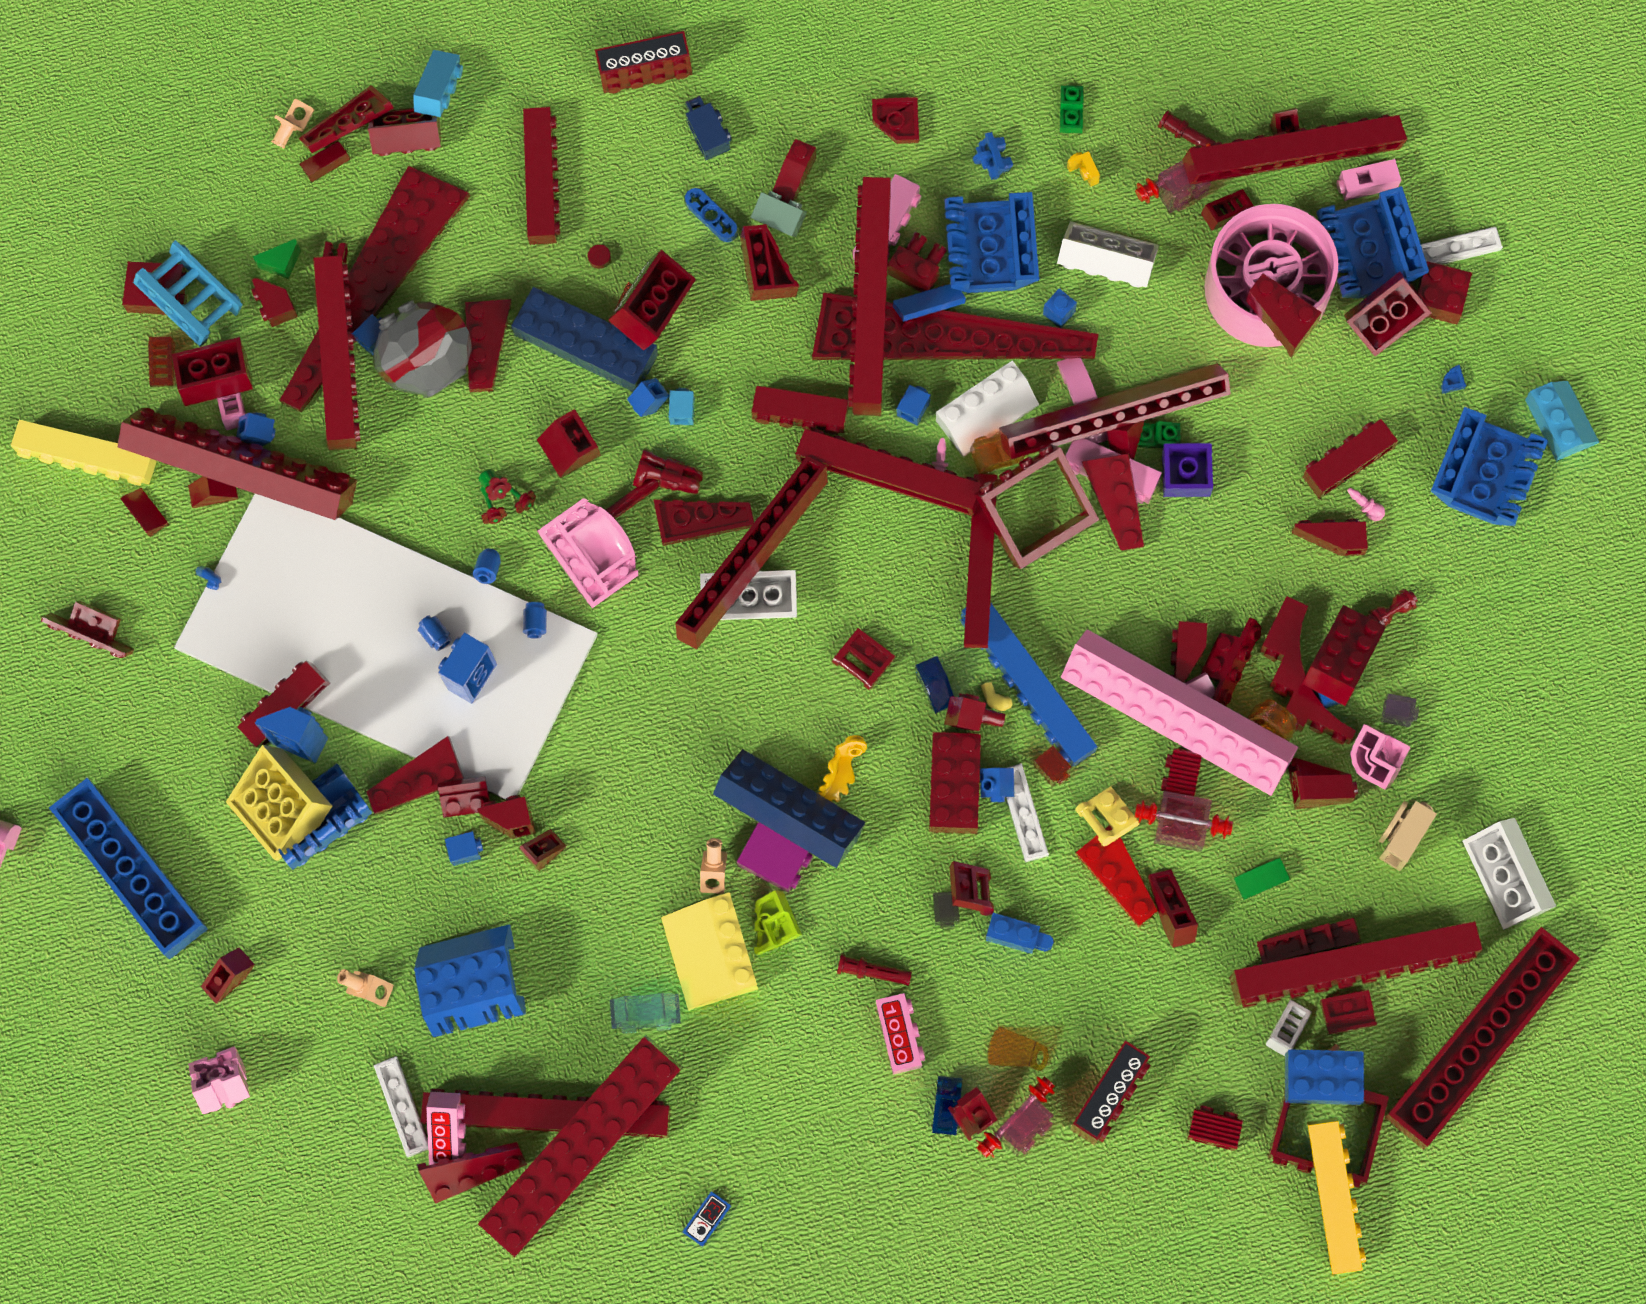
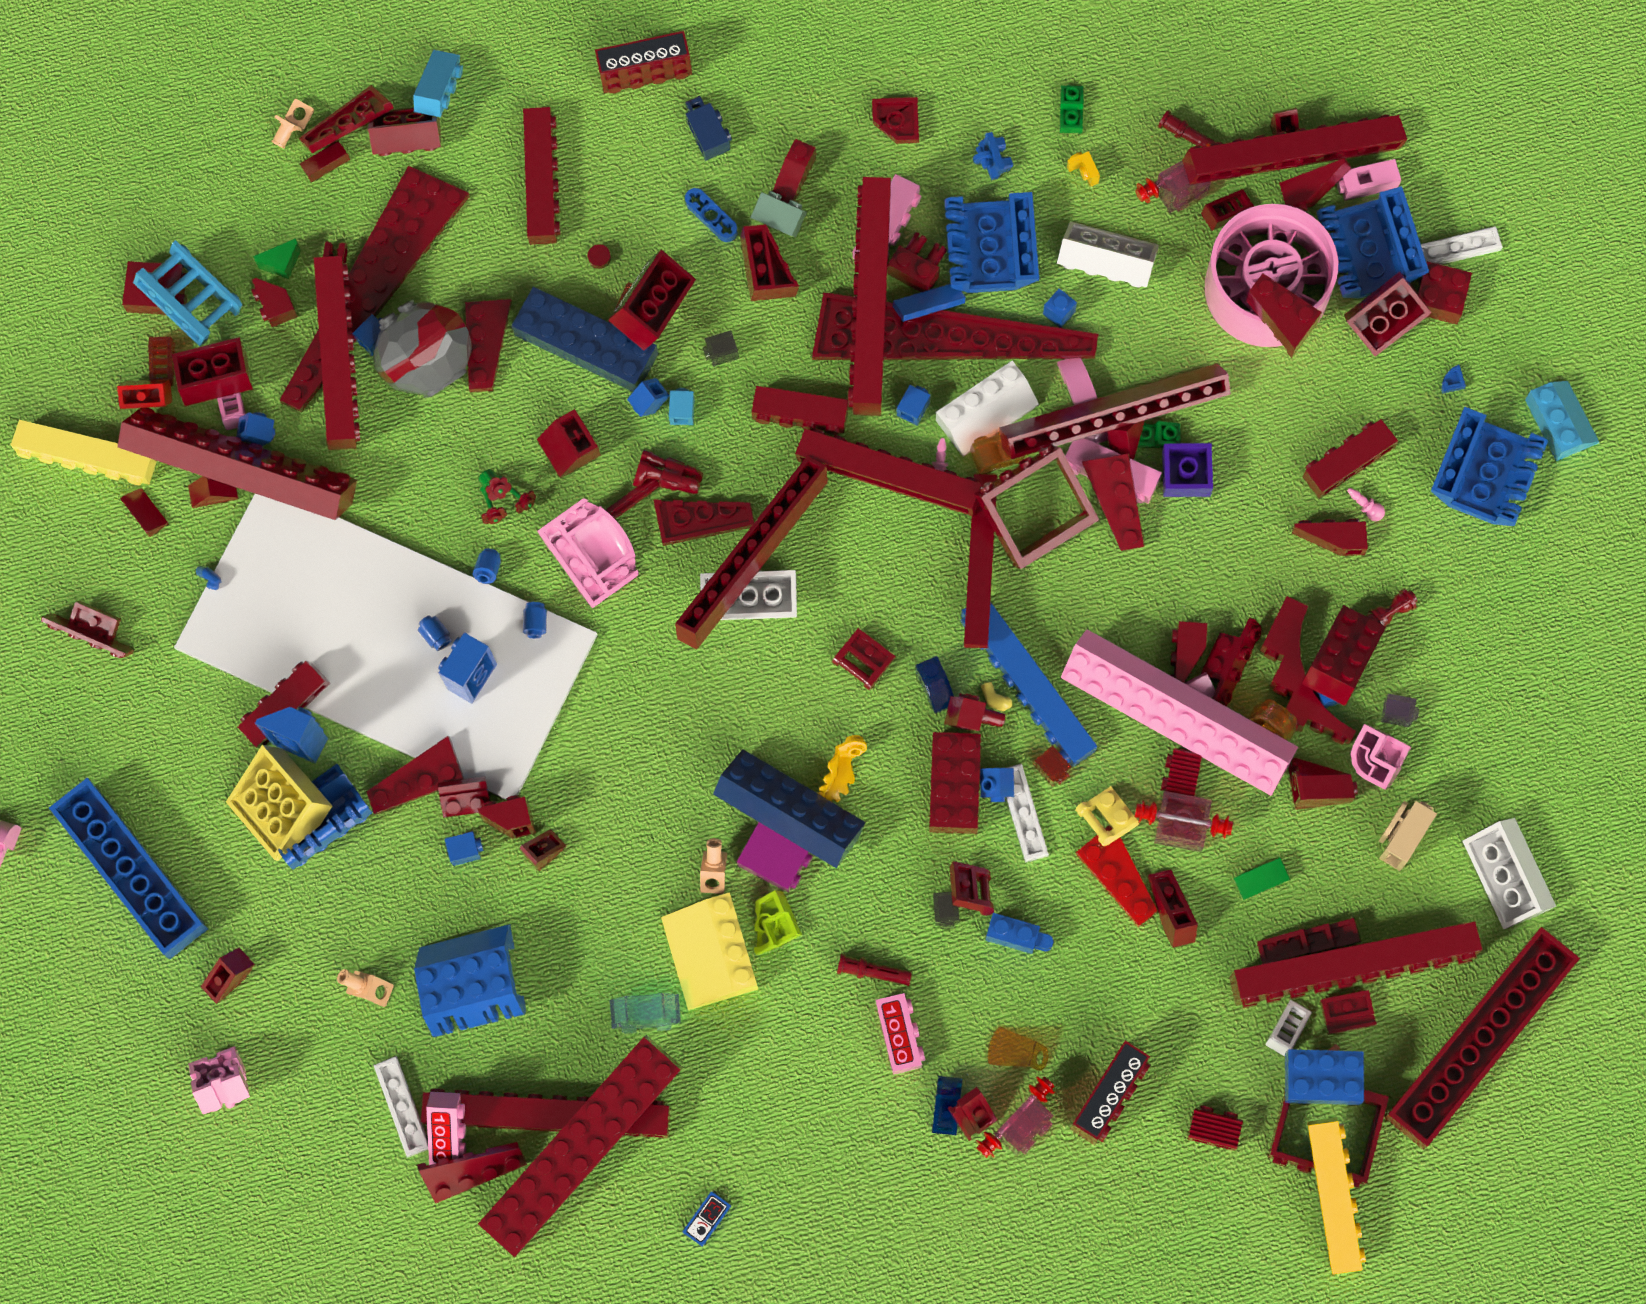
(144, 393): none -> red brick
(720, 348): none -> clear smoke brick
(1311, 186): none -> dark red slope

